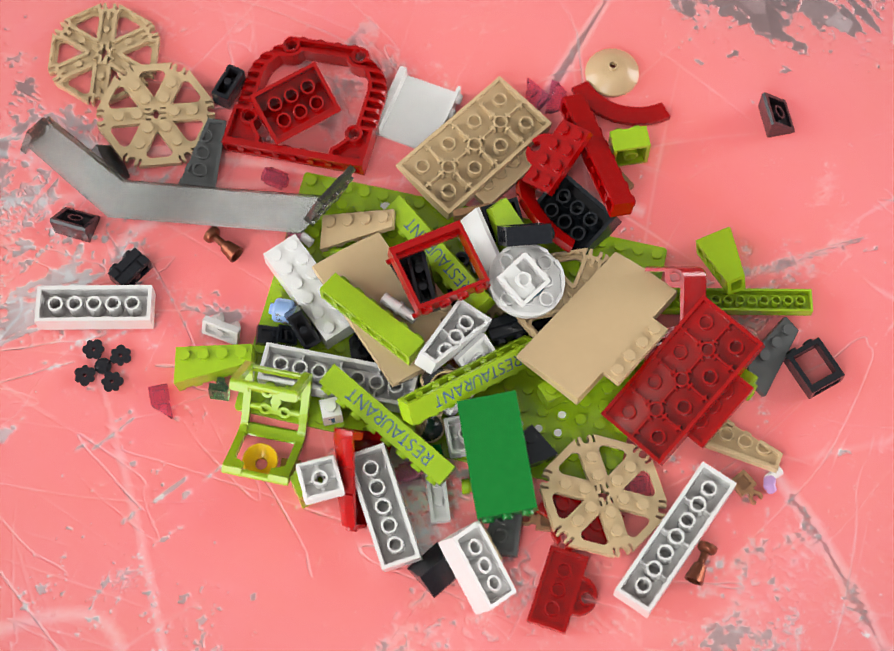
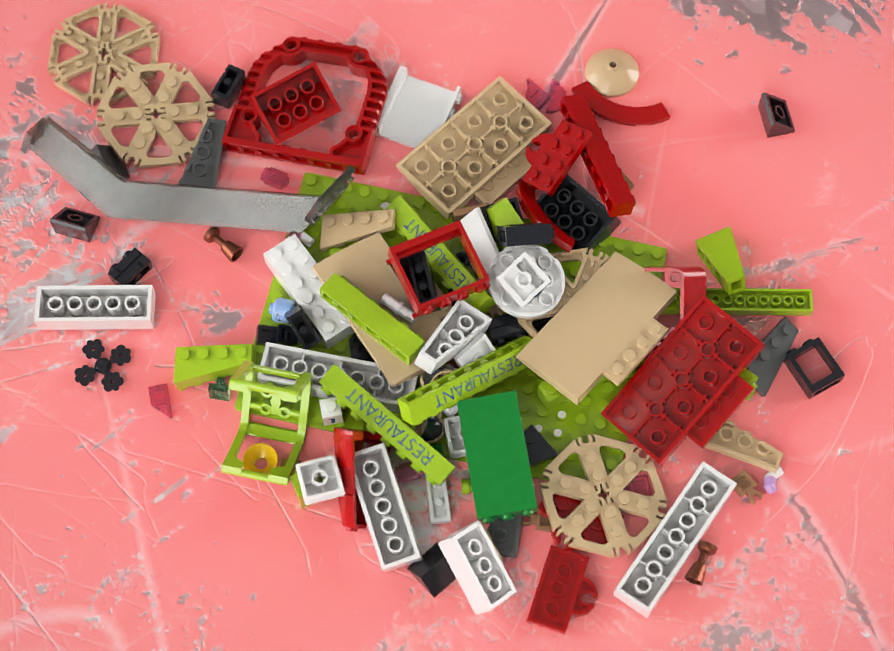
(217, 328): white tile -> none
(630, 145): lime brick -> none

